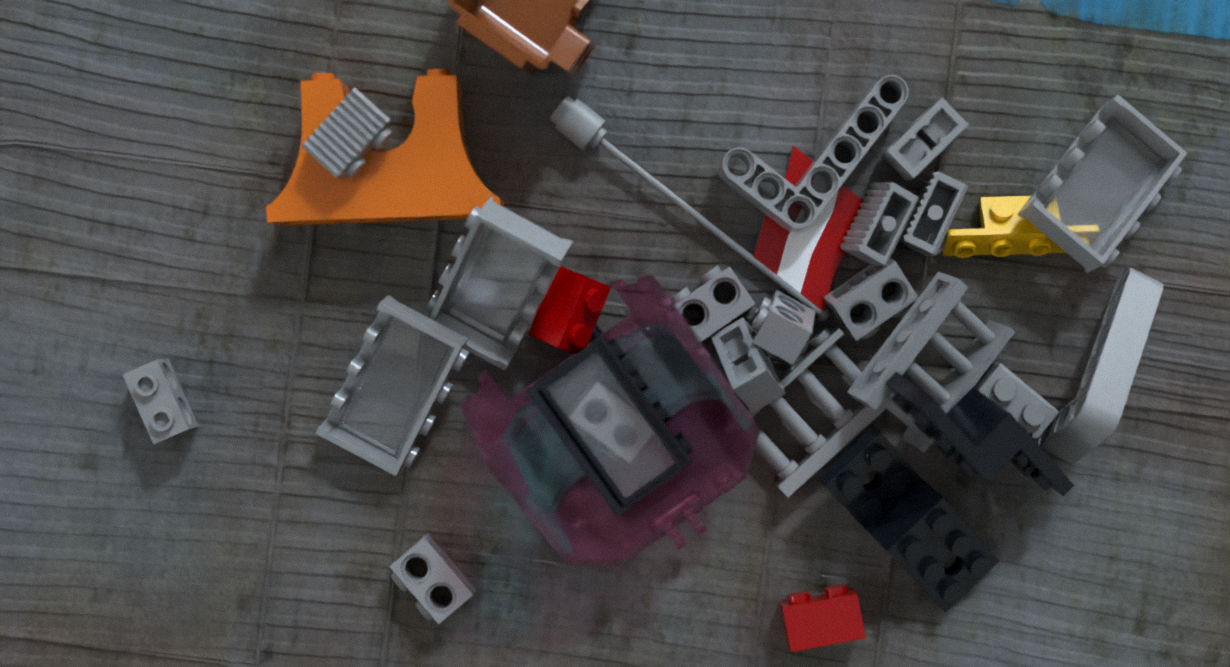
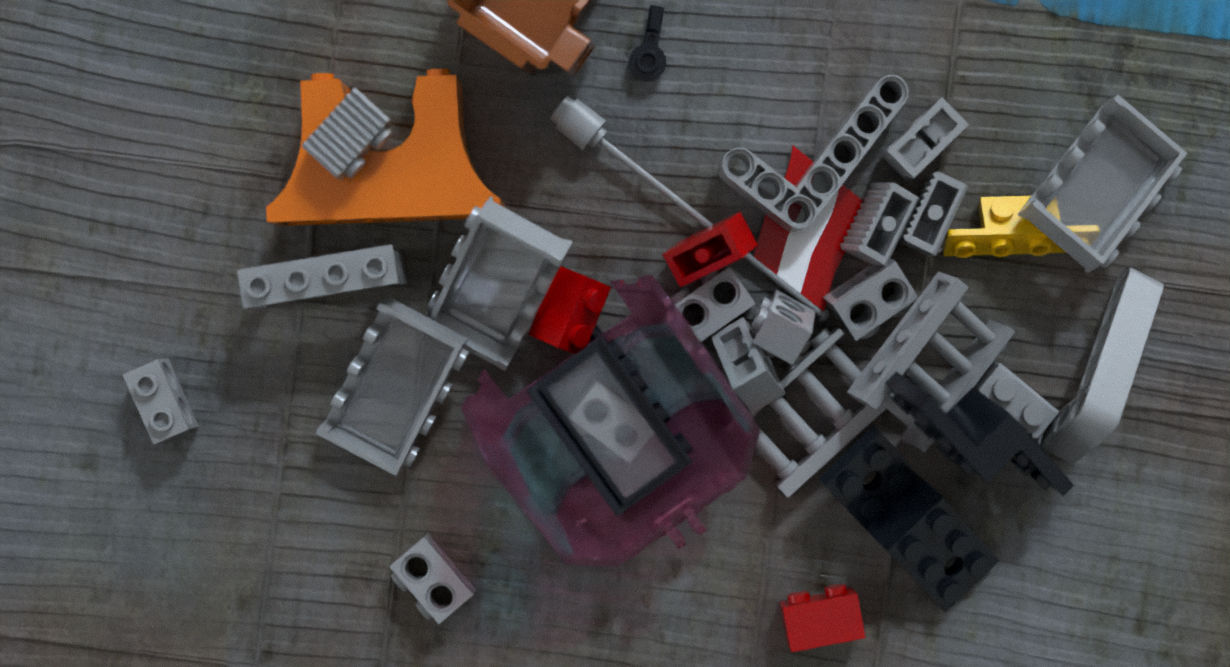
(321, 276): none -> light grey window
(648, 60): none -> black plate
(710, 249): none -> red brick

